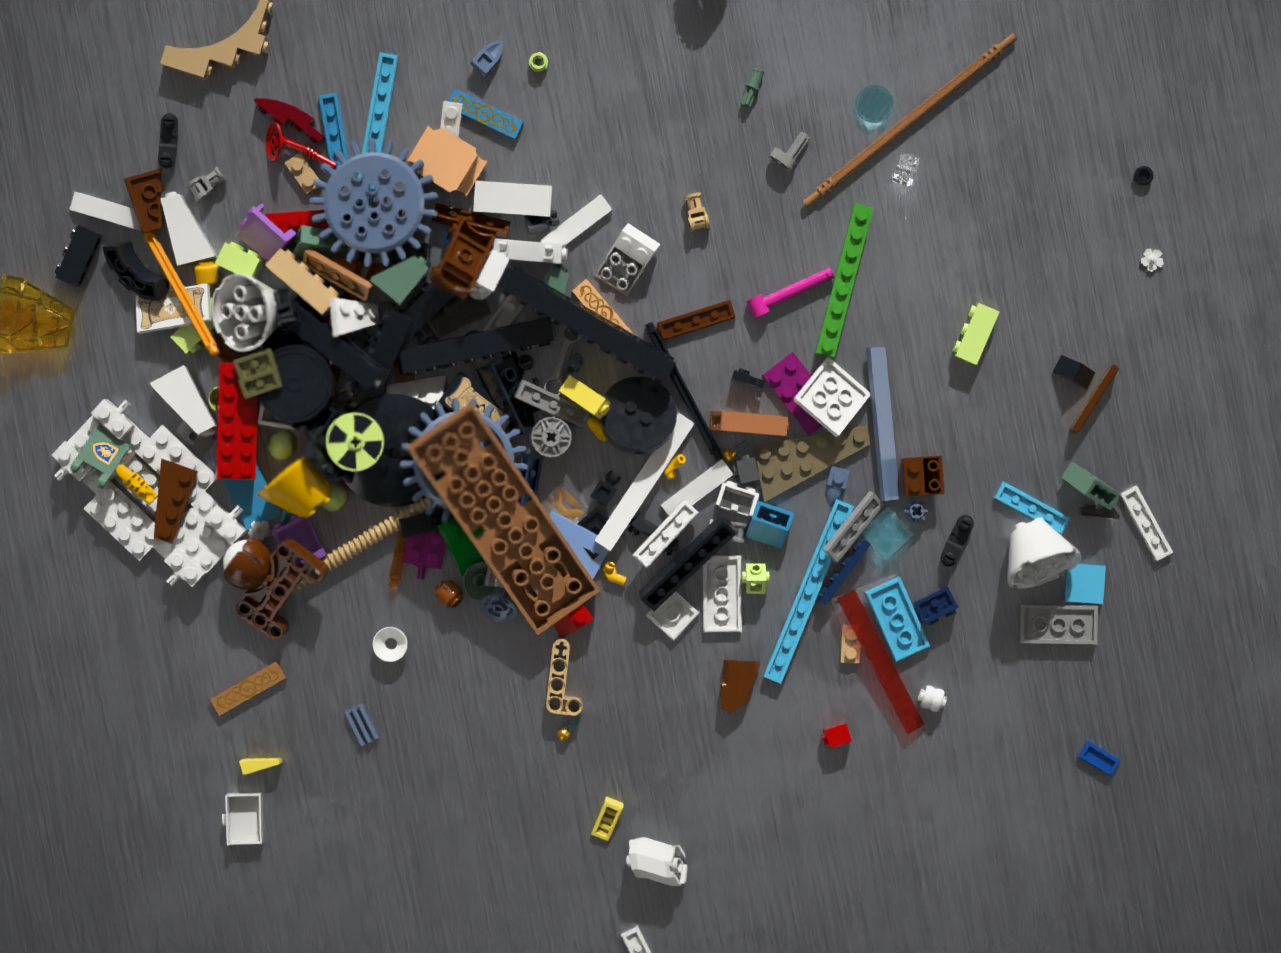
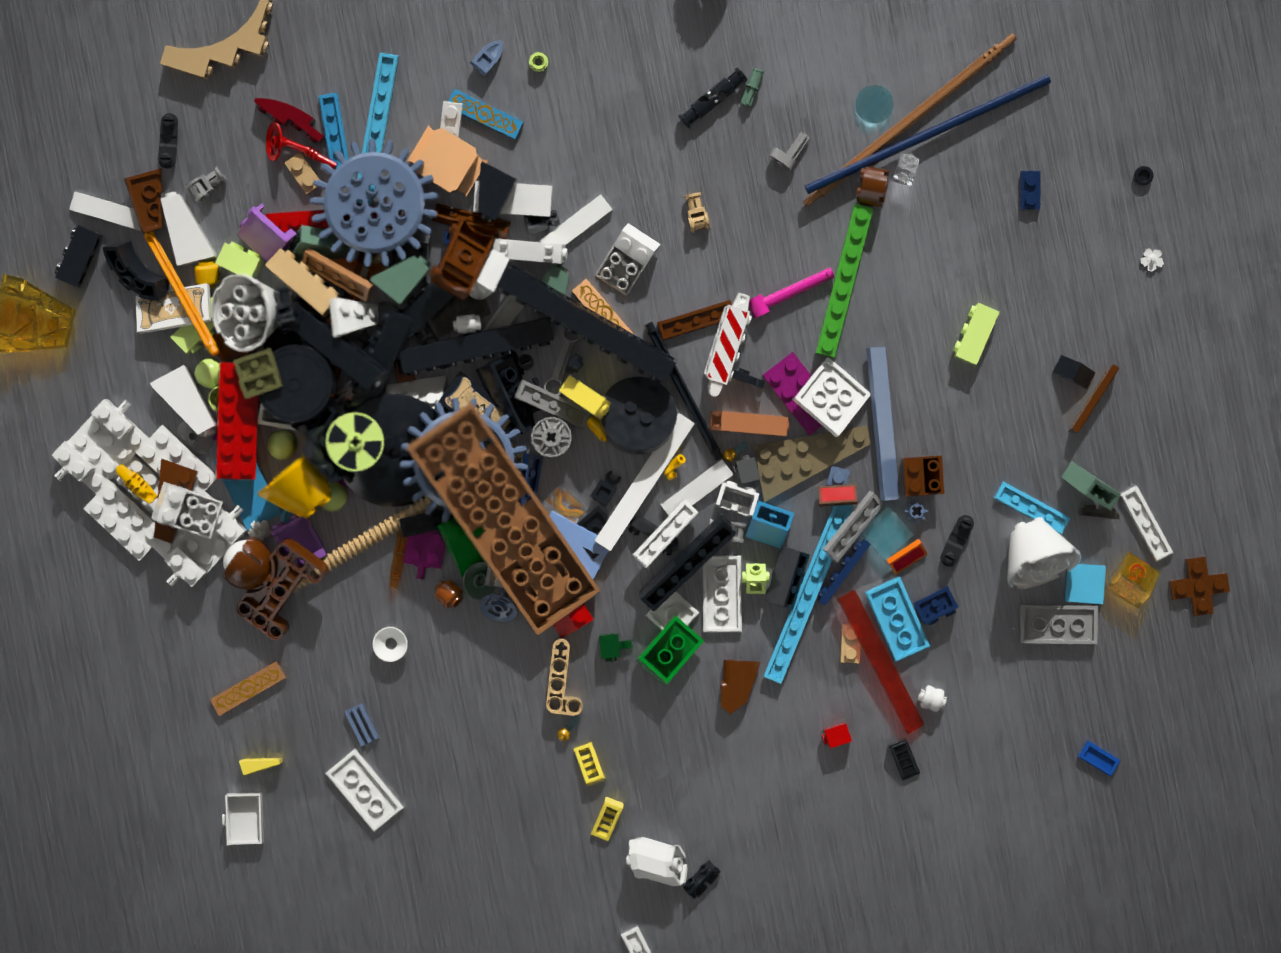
(102, 453): sand green flag -> none
(186, 510): none -> white slope
(207, 373): none -> yellowish green hair
(364, 790): none -> white tile
(467, 324): none -> white brick
(493, 191): none -> black slope
(589, 781): none -> light yellow slope
(611, 574): yellow arm -> none
(611, 646): none -> dark green brick
(669, 650): none -> green slope
(695, 885): none -> black hinge
(710, 100): none -> black piece
(726, 344): none -> white hinge
(787, 577): none -> black brick
(837, 495): none -> tile
(873, 187): none -> reddish brown brick
(900, 743): none -> black slope
(907, 556): none -> tile
(927, 134): none -> dark blue piece
(1030, 190): none -> dark blue plate
(1133, 580): none -> clear yellow slope
(1199, 586): none -> reddish brown plate

